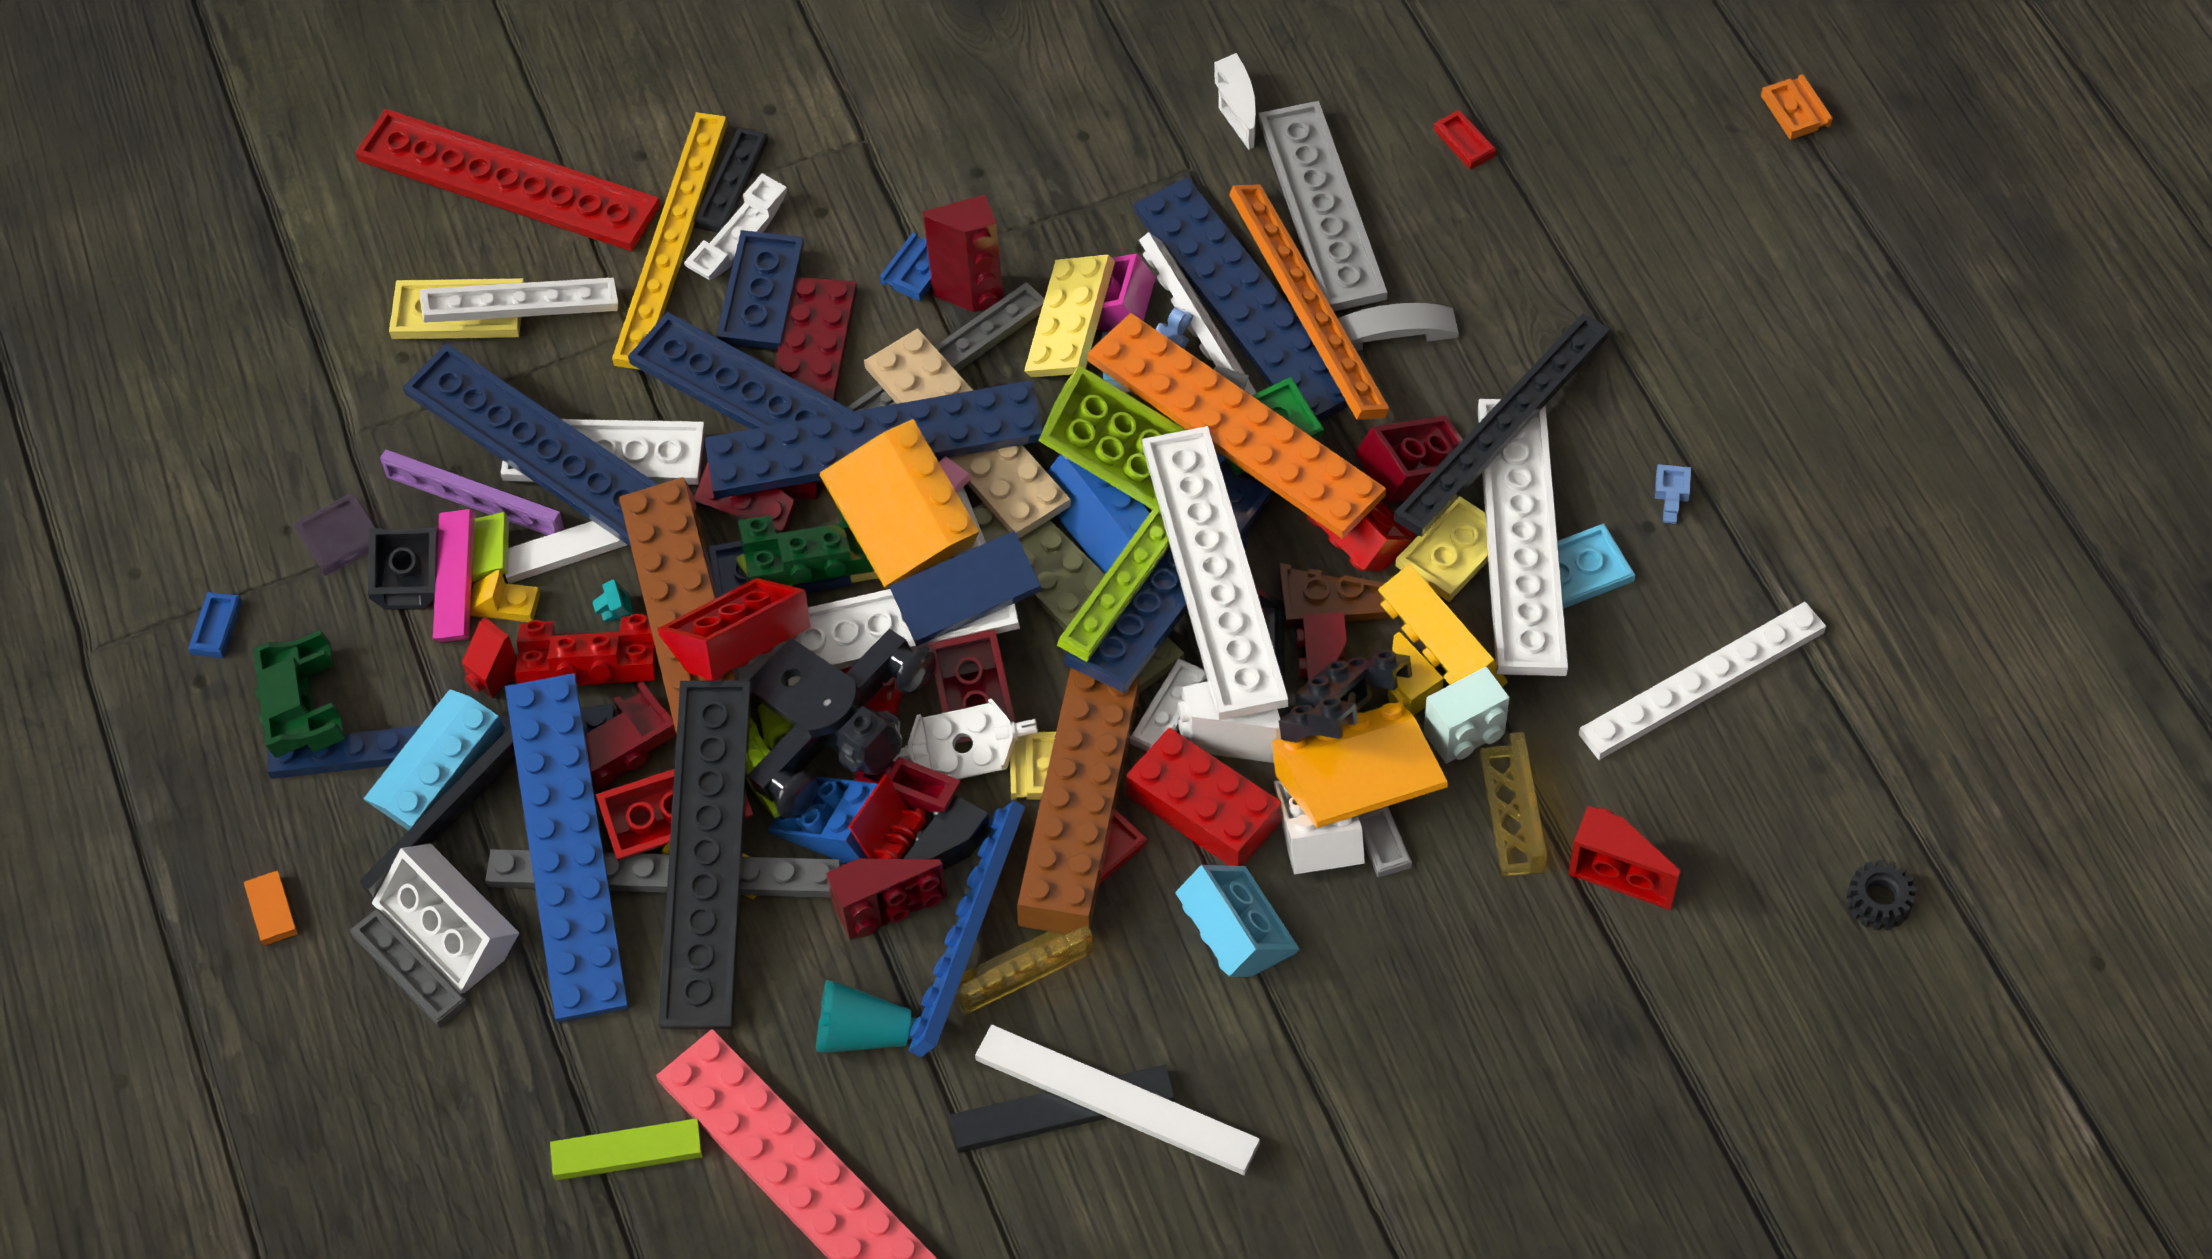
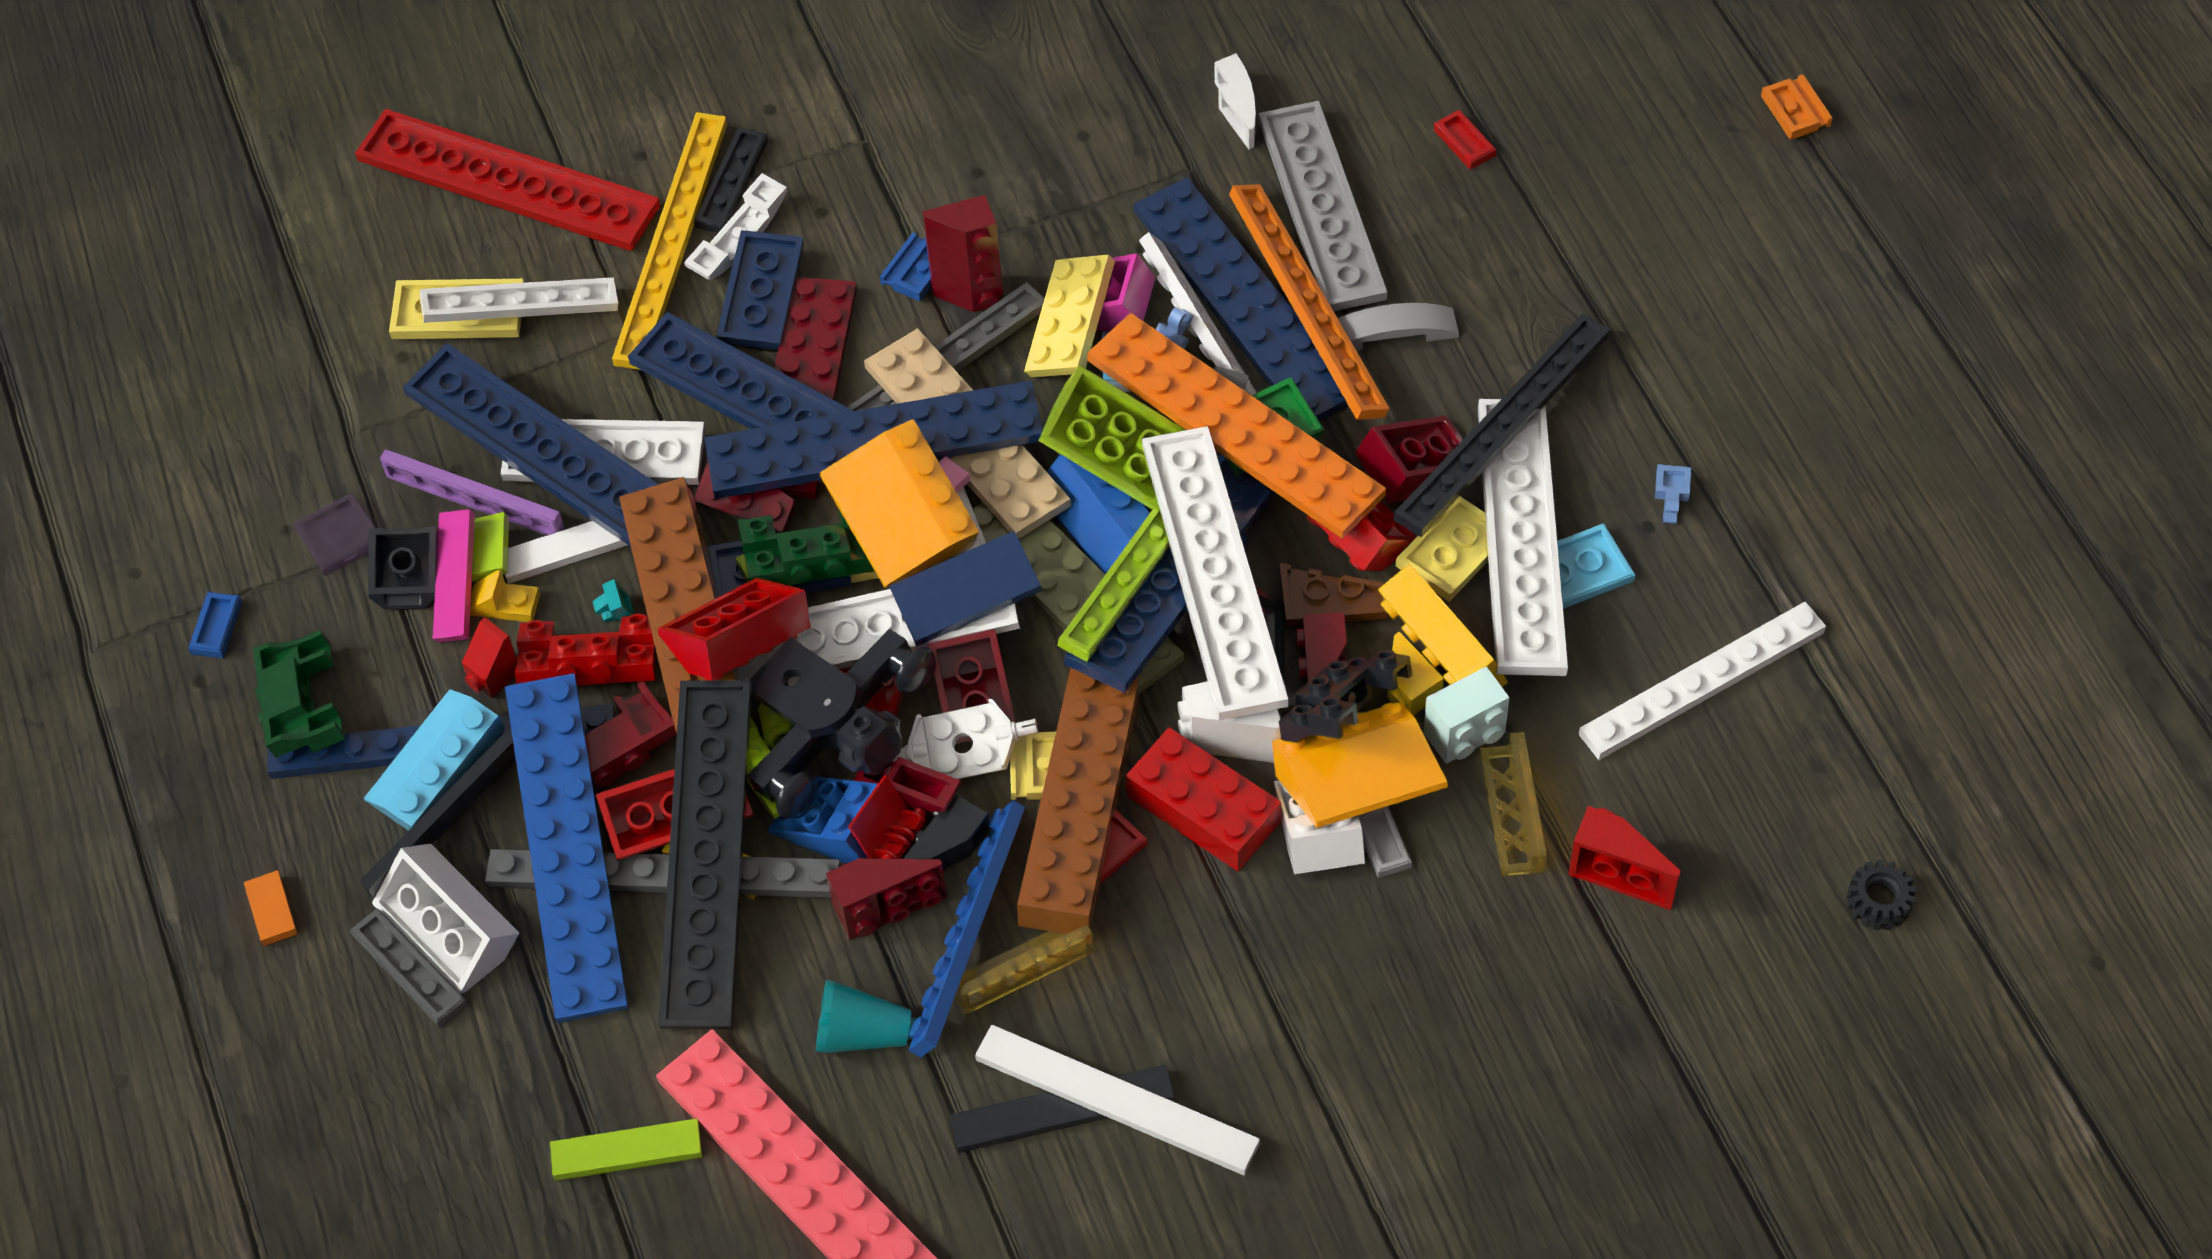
(1164, 708): white tile -> none
(1235, 919): medium azure slope -> none

